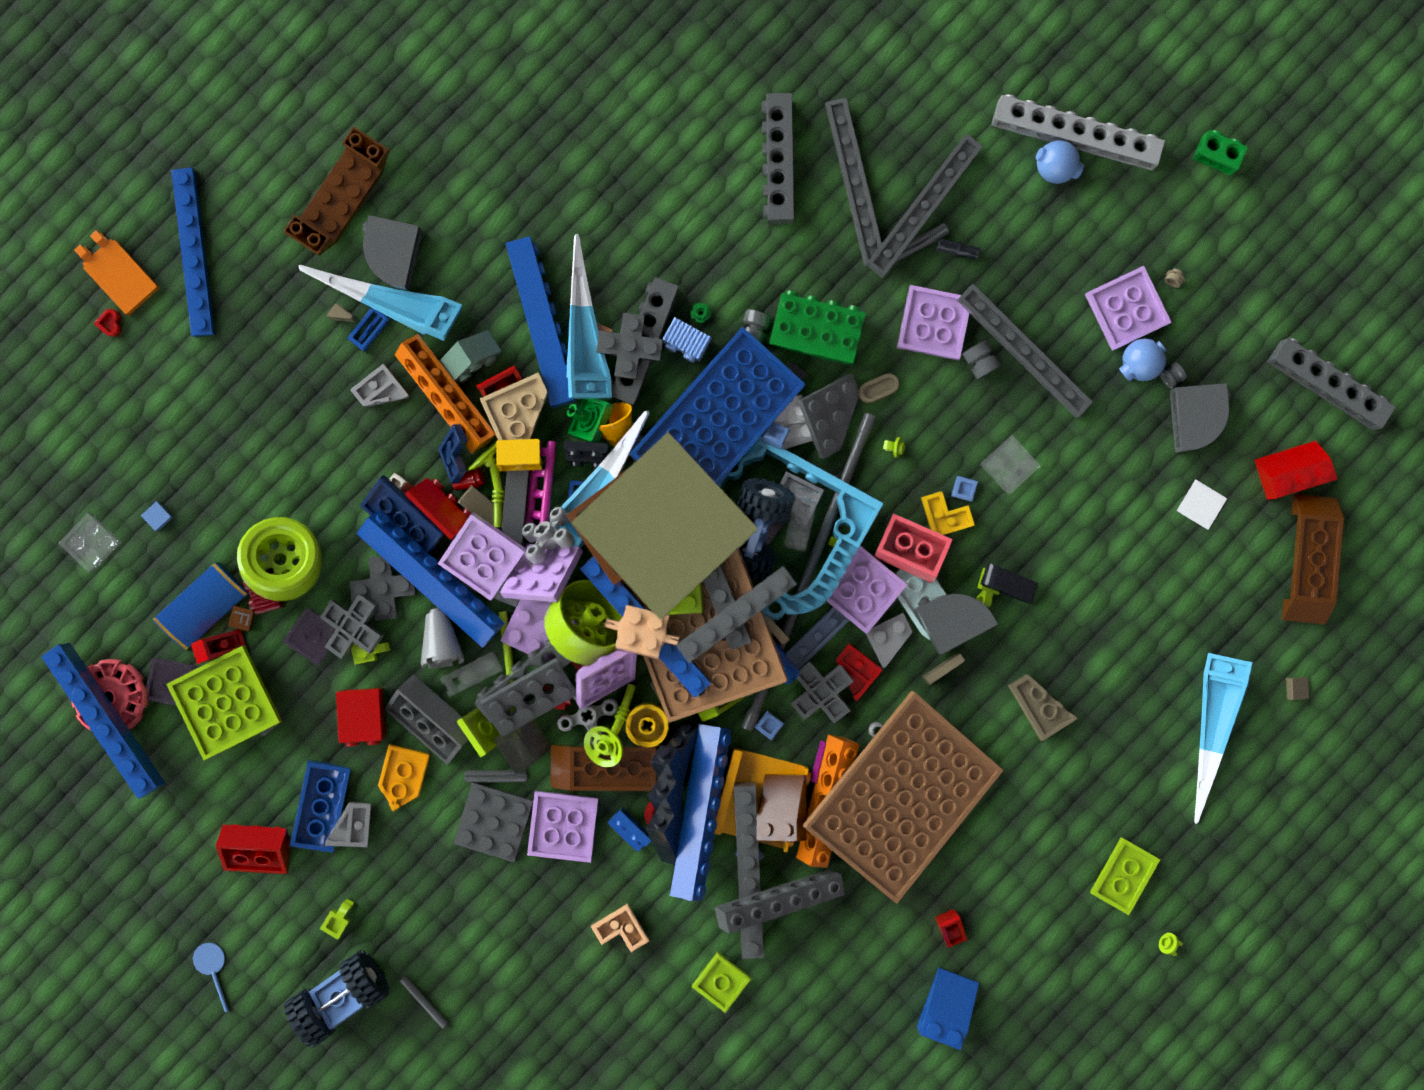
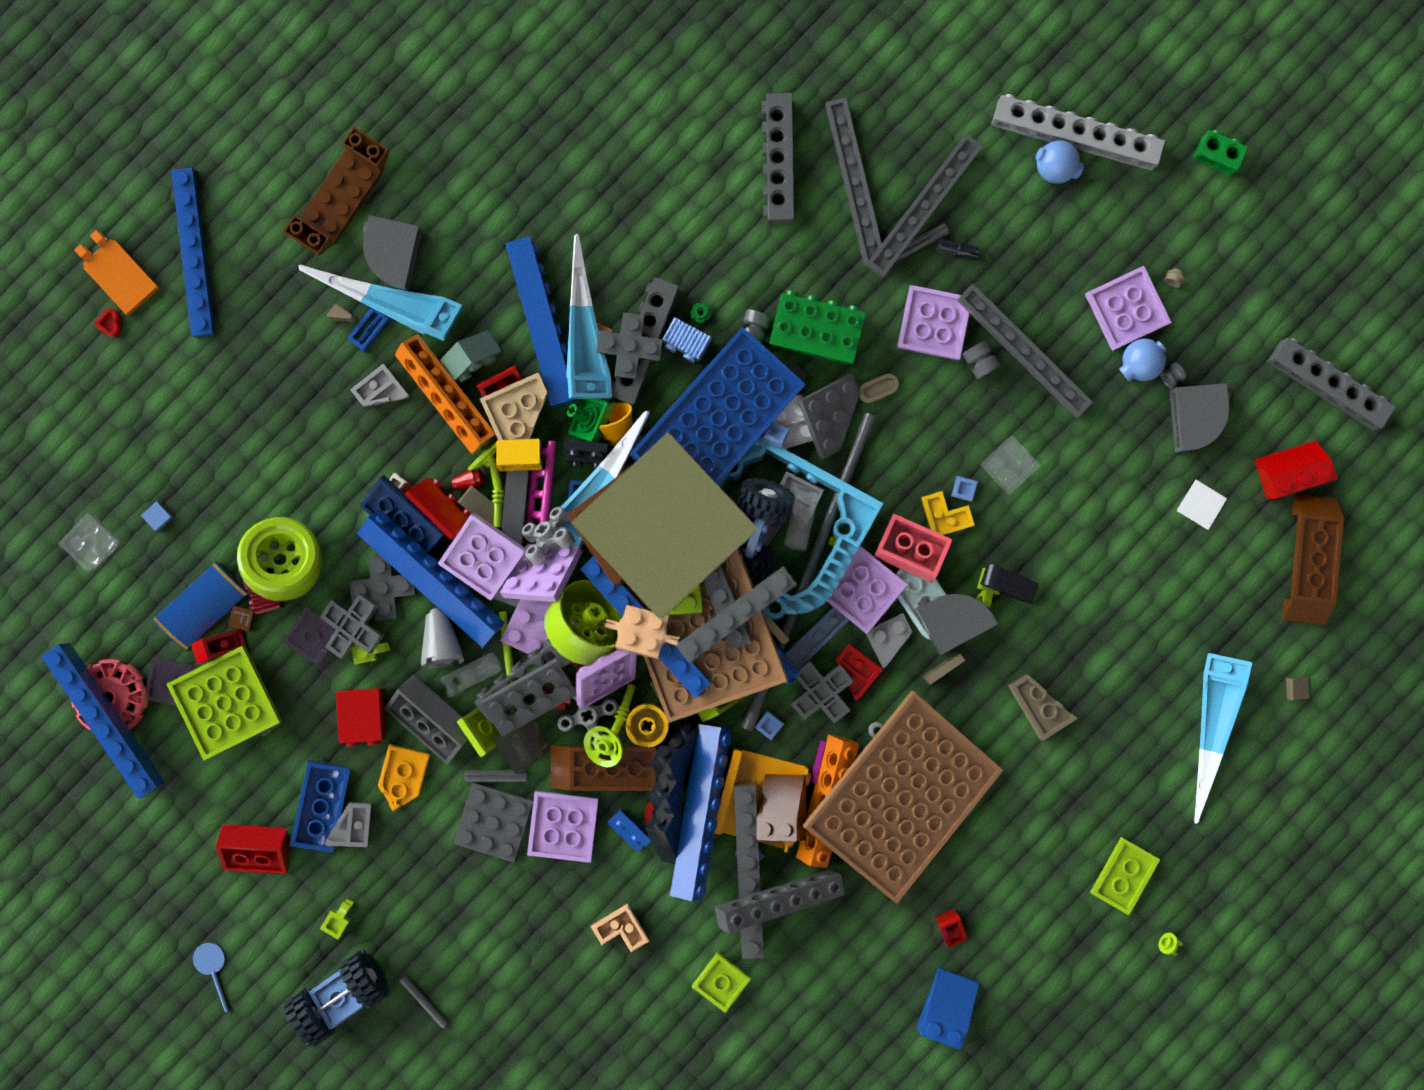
(450, 453): dark blue plate -> none
(896, 447): lime plate -> none

